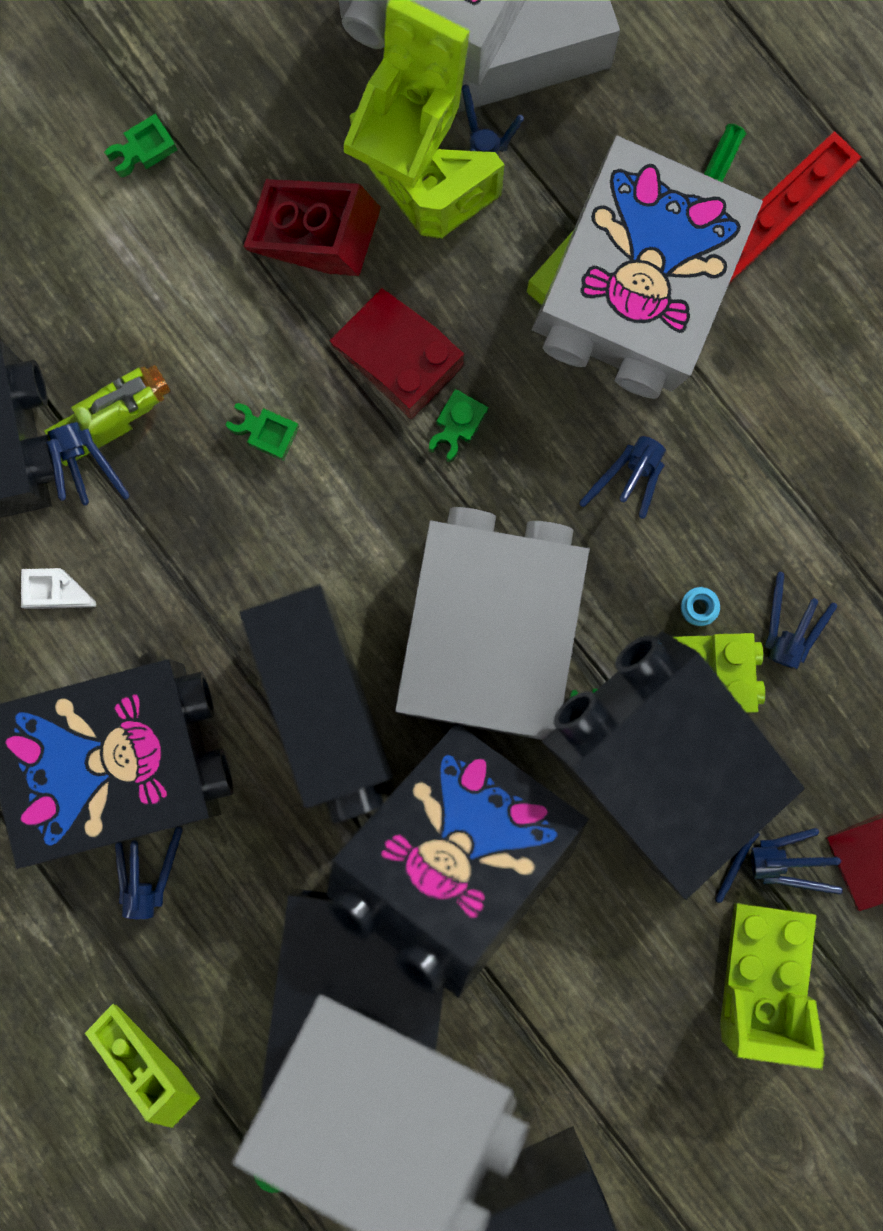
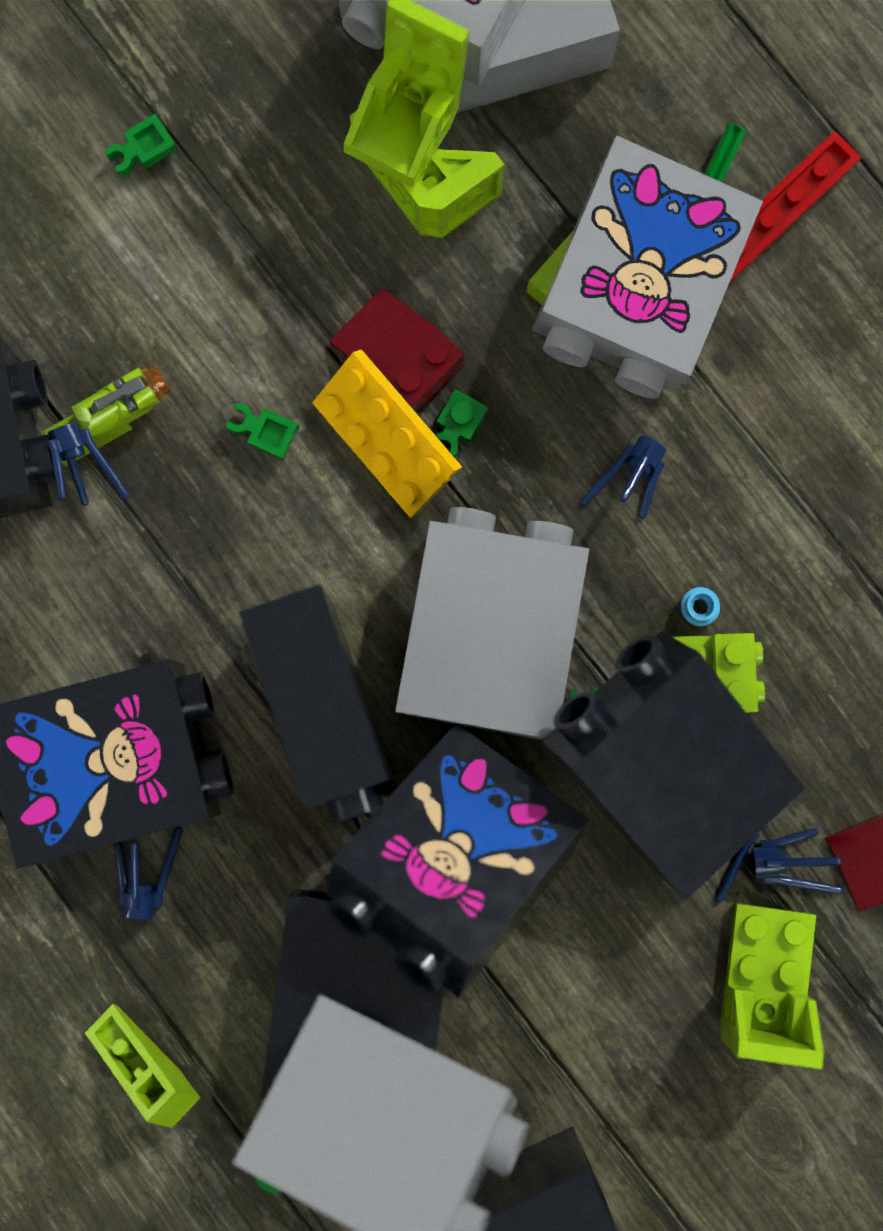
(52, 590): white tile -> none
(314, 225): dark red slope -> none
(386, 433): none -> yellow plate
(484, 139): dark blue plant -> none
(793, 648): dark blue plant -> none

